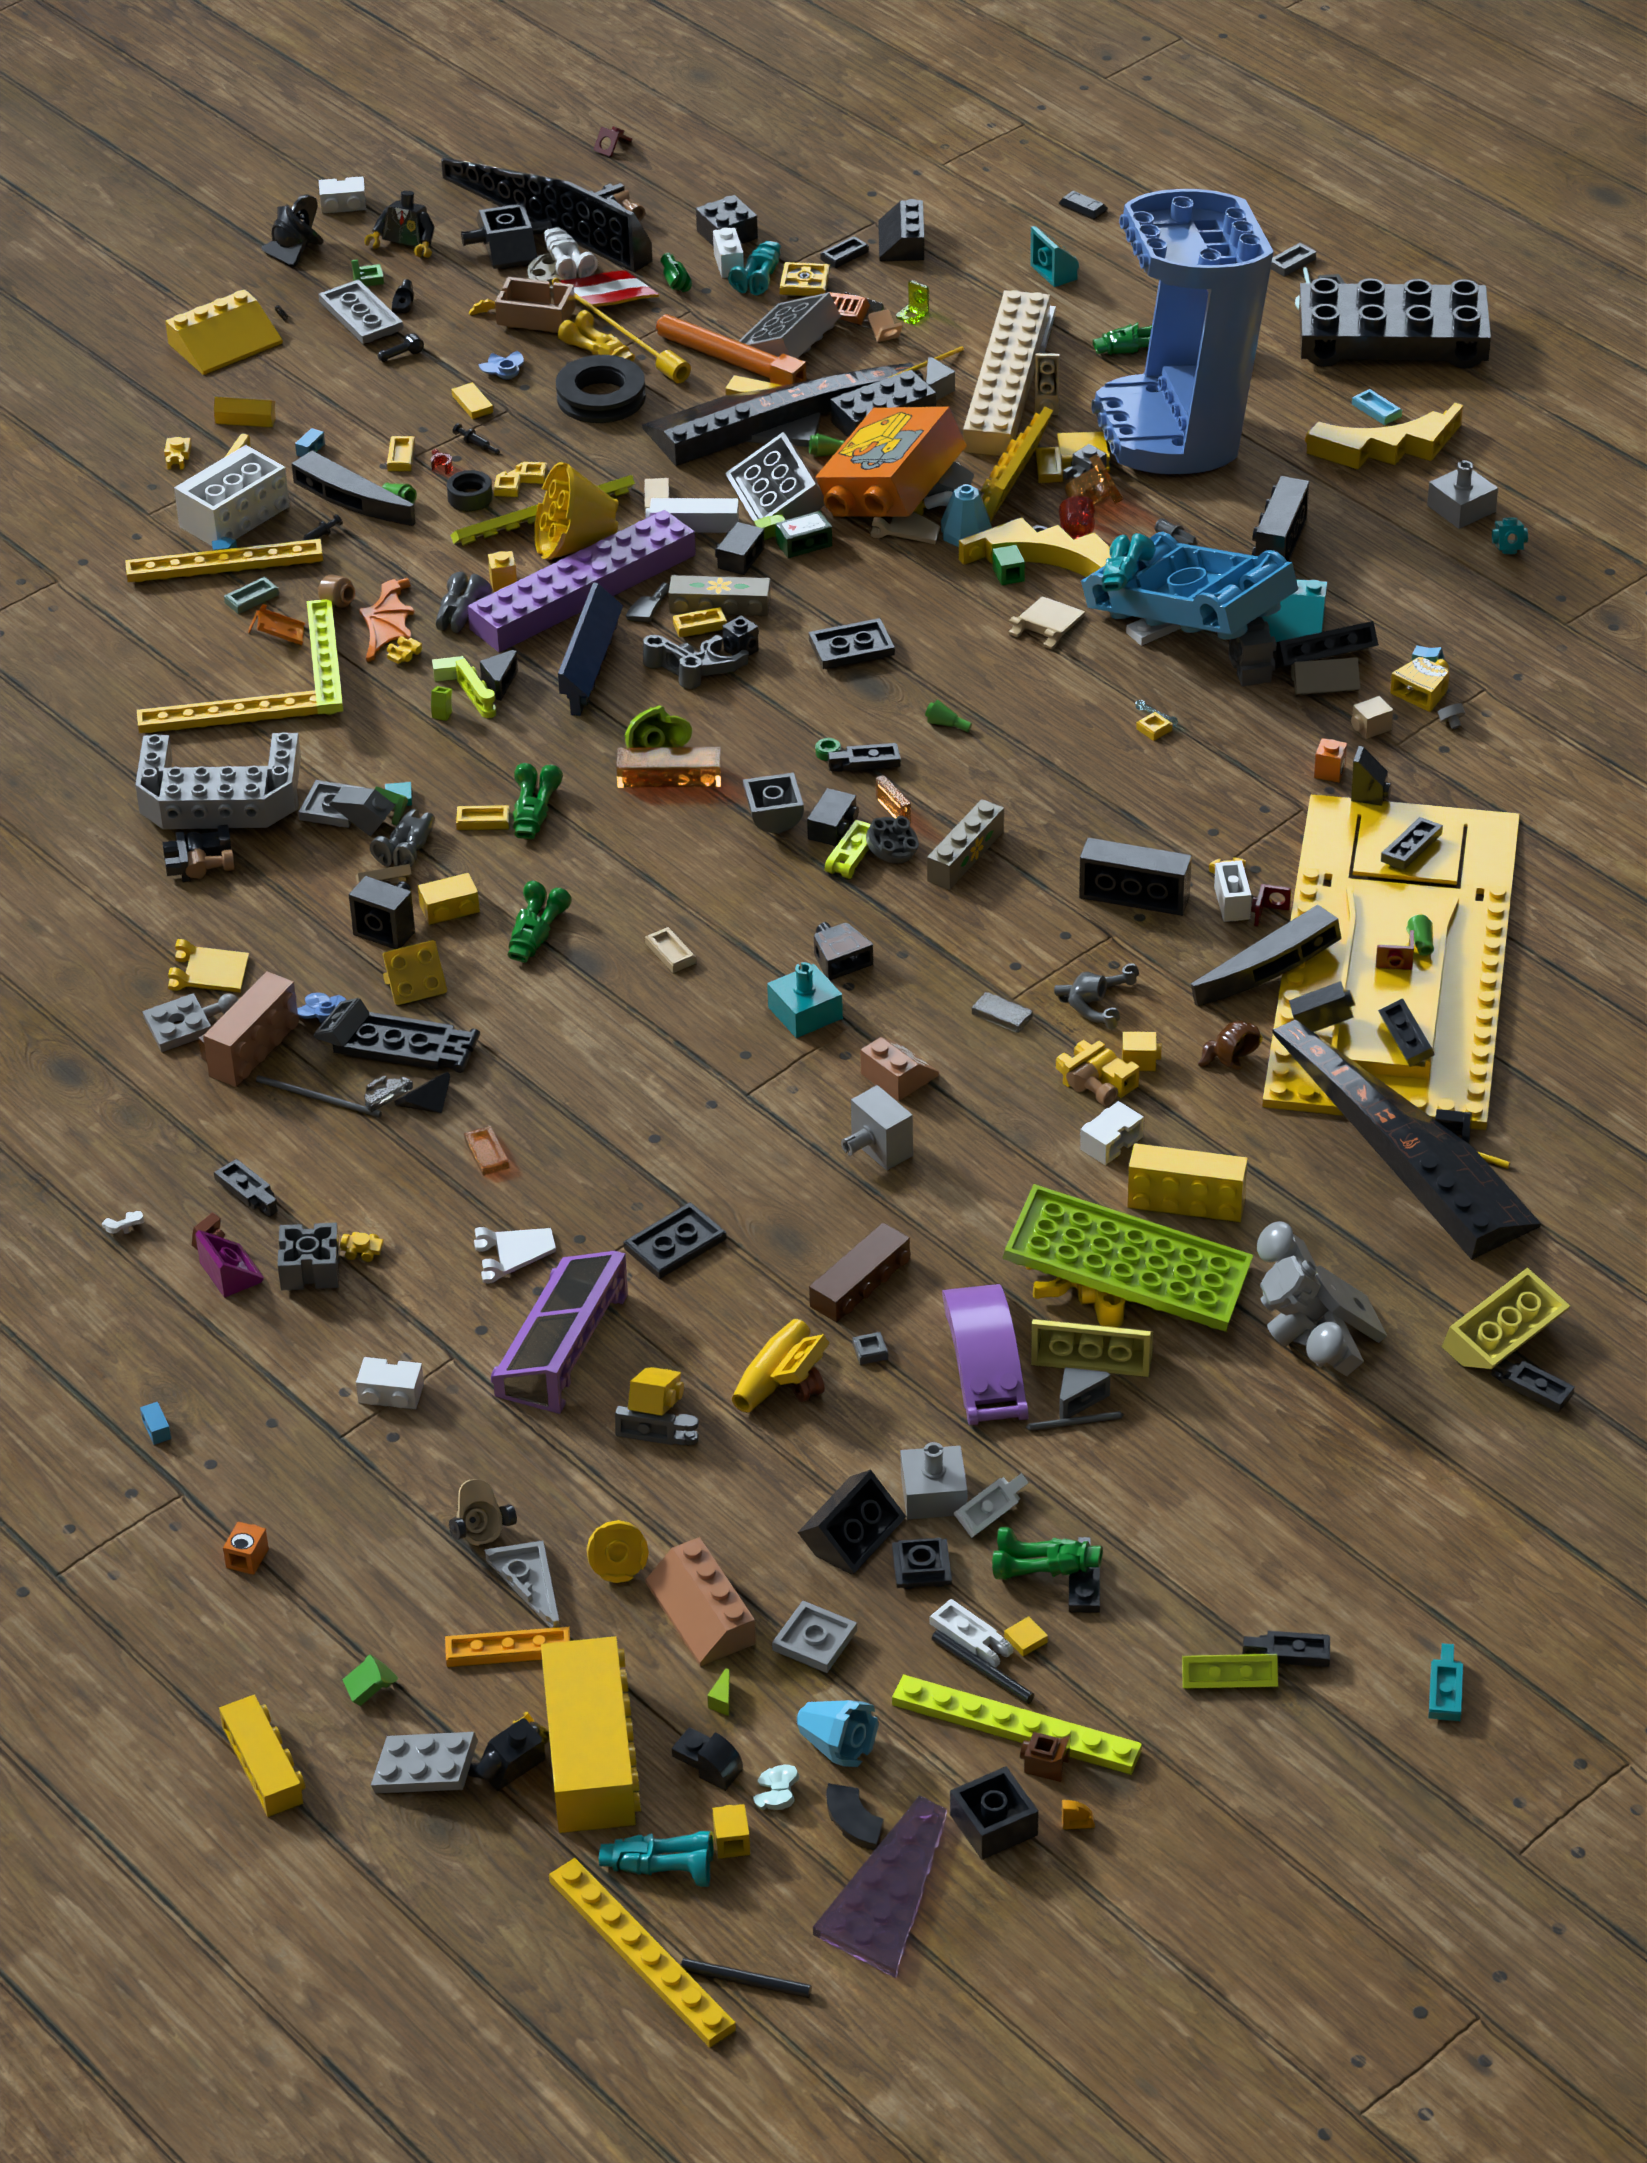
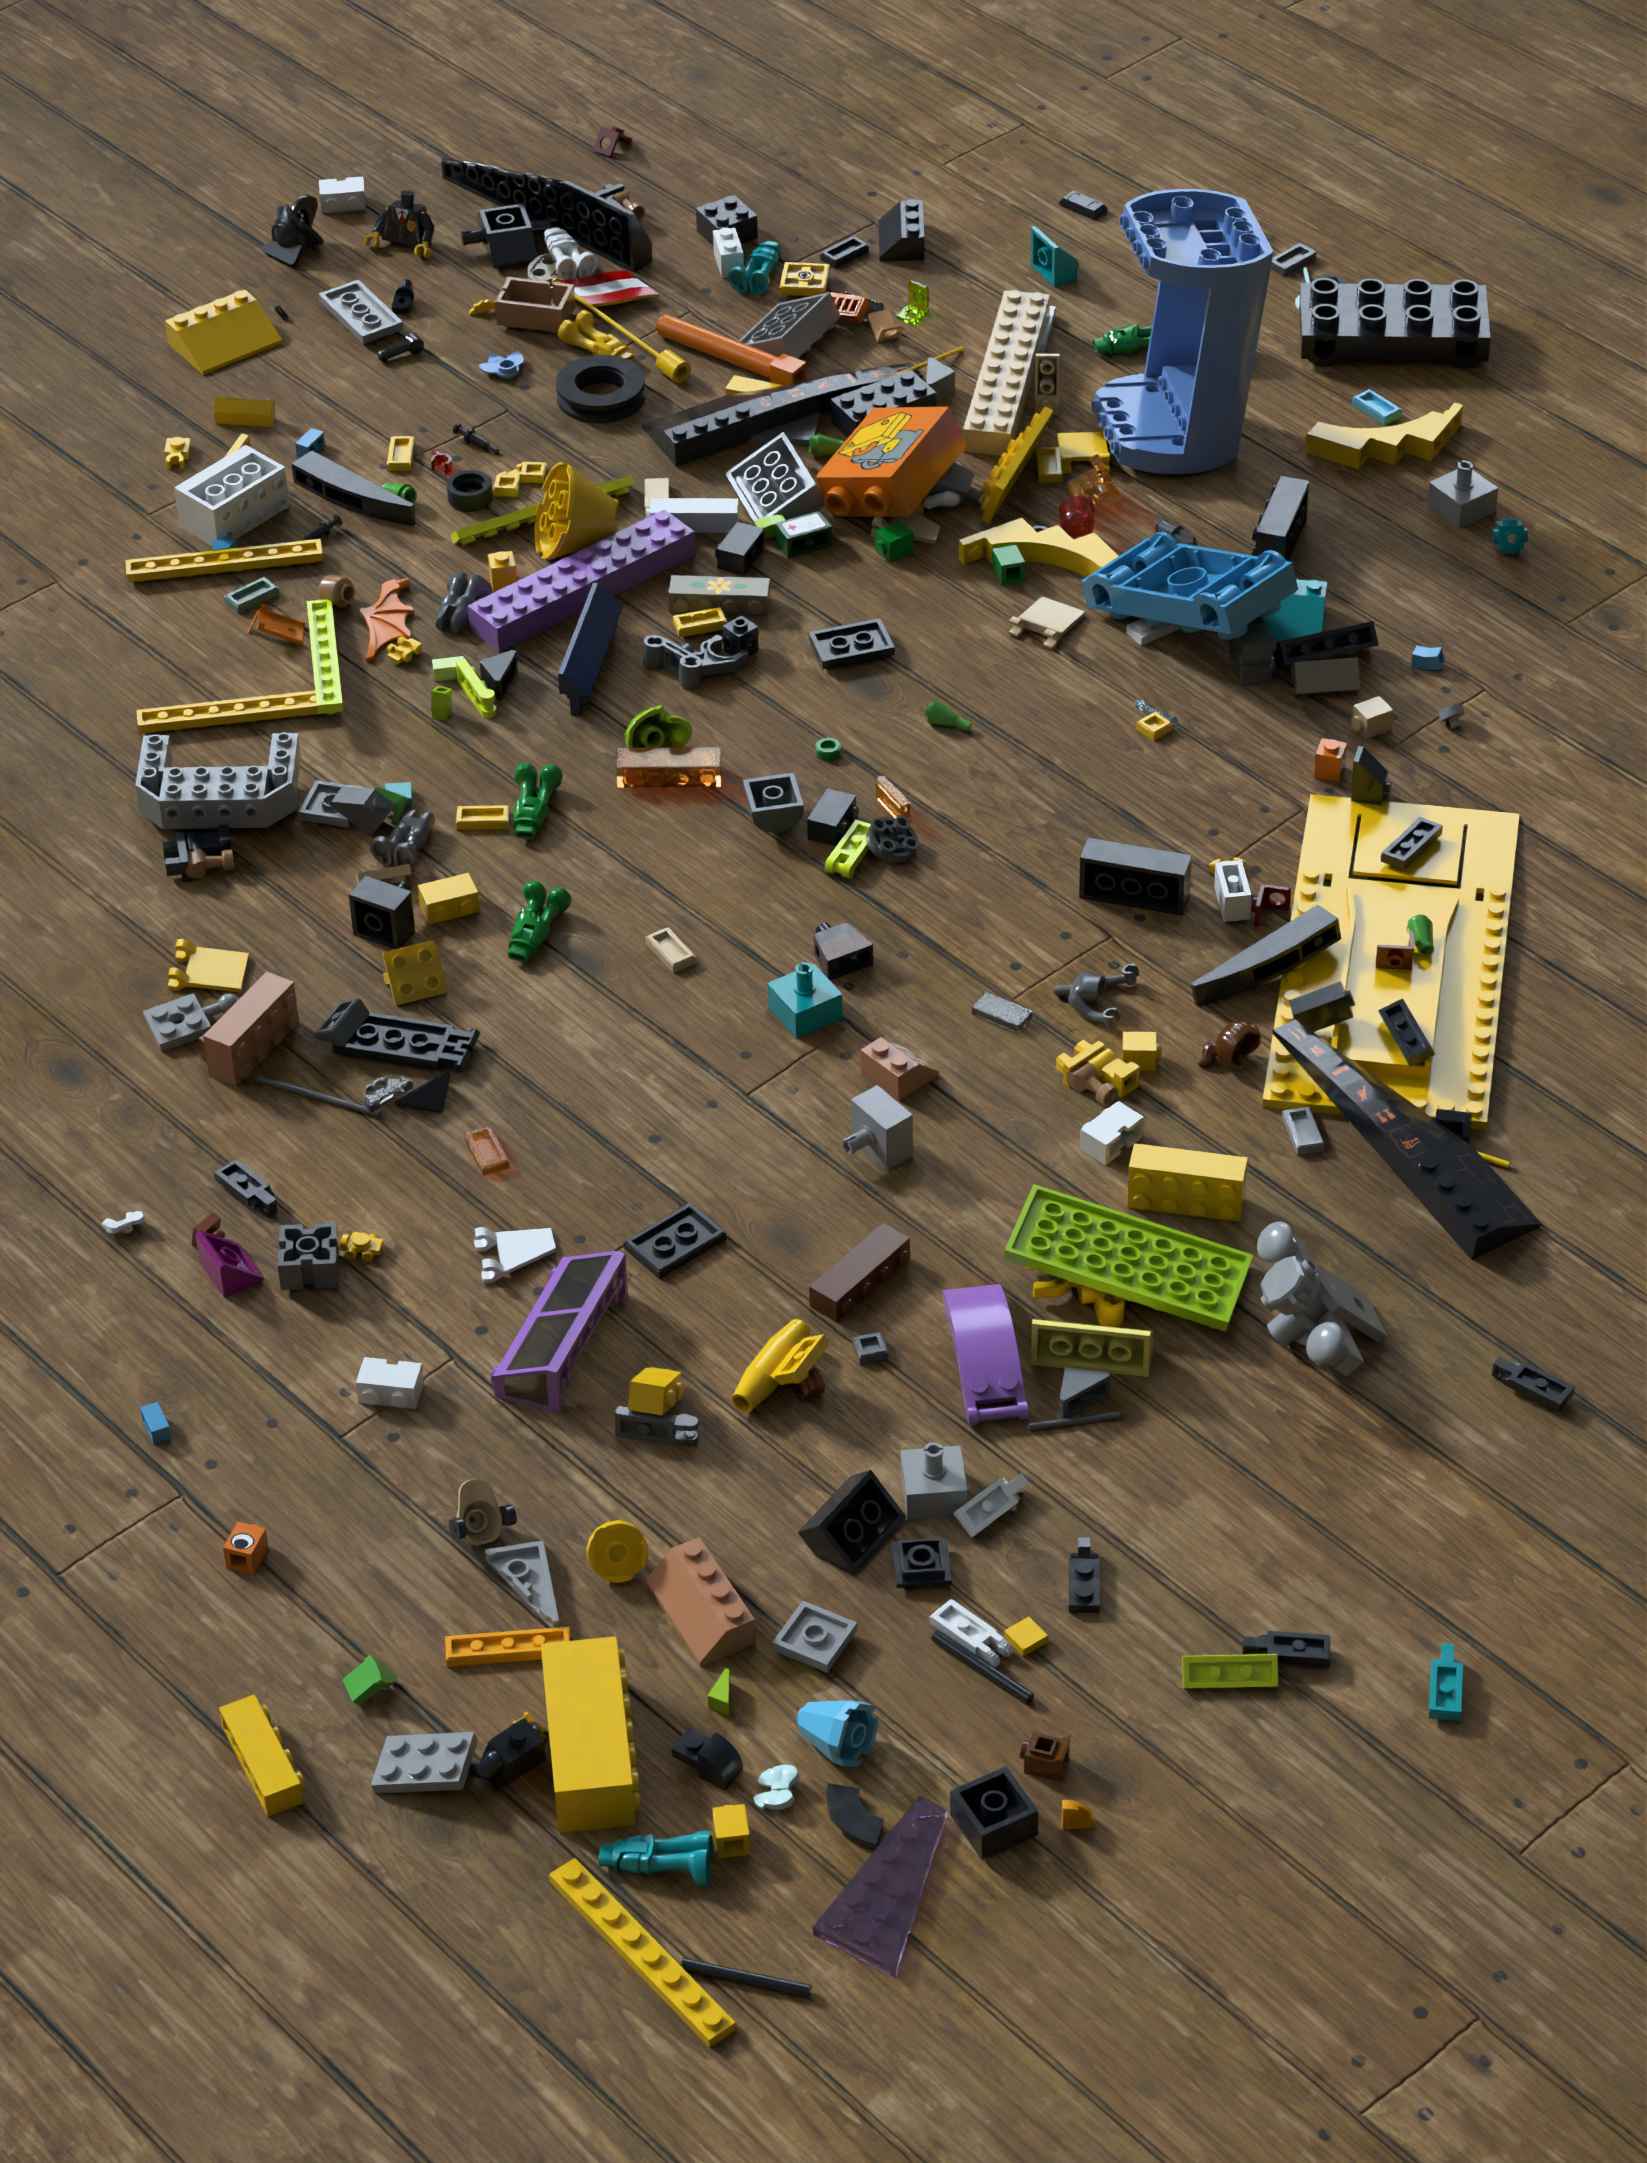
(319, 1006): medium blue plate -> none
(368, 275): bright green tile -> none
(472, 400): yellow tile -> none
(646, 606): dark grey piece -> none
(675, 273): green arm -> none
(865, 757): black hinge -> none
(894, 541): none -> green brick
(964, 515): medium azure cone -> none
(965, 844): dark tan brick -> none
(1014, 1722): neon yellow plate -> none
(1061, 1556): green piece -> none
(1082, 463): dark grey brick -> none
(1124, 559): teal piece -> none
(1303, 1130): none -> light grey tile
(1421, 682): yellow torso -> none
(1504, 1321): light yellow slope -> none

